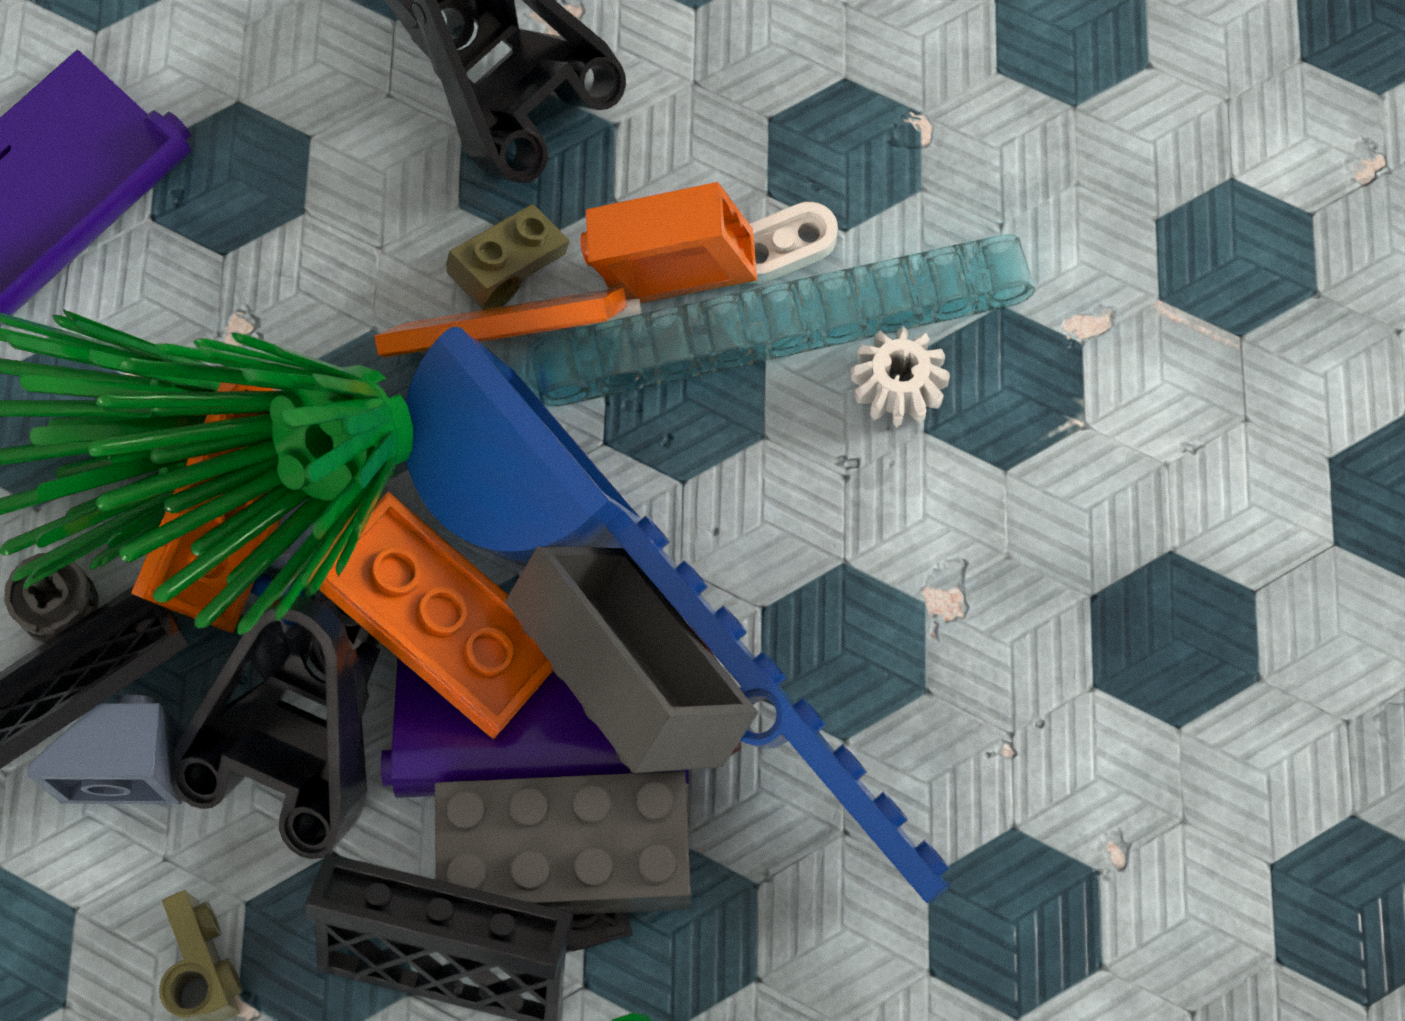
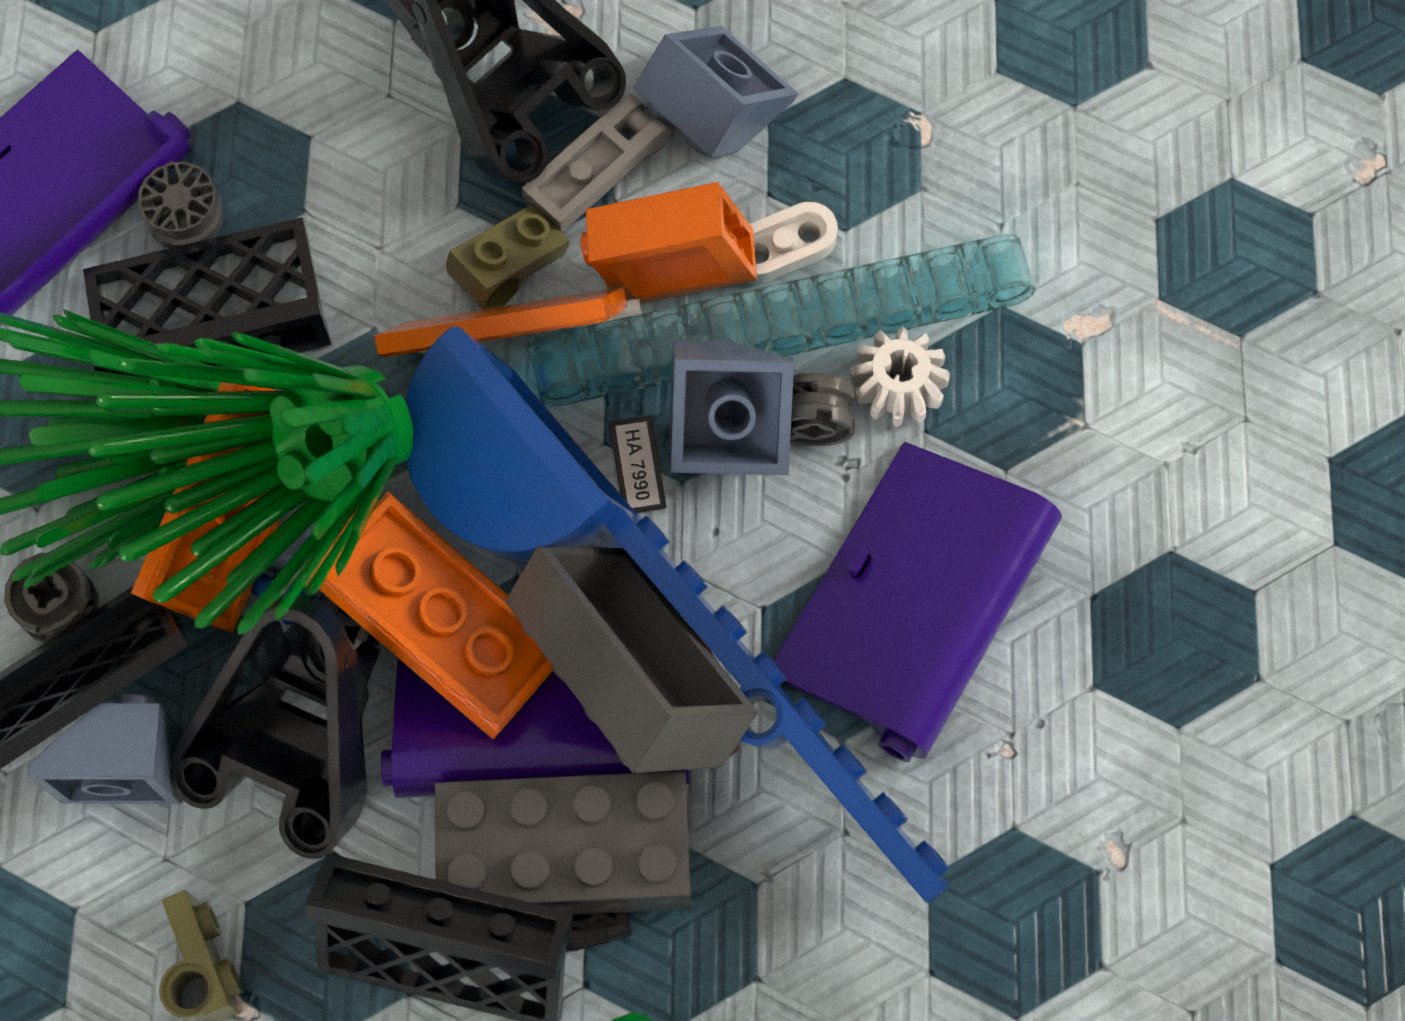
(181, 206): none -> dark grey wheel
(293, 324): none -> black fence
(596, 162): none -> light grey plate
(638, 463): none -> sticker
(712, 89): none -> sand blue slope
(729, 409): none -> sand blue slope
(821, 410): none -> dark grey wheel
(939, 583): none -> dark purple door

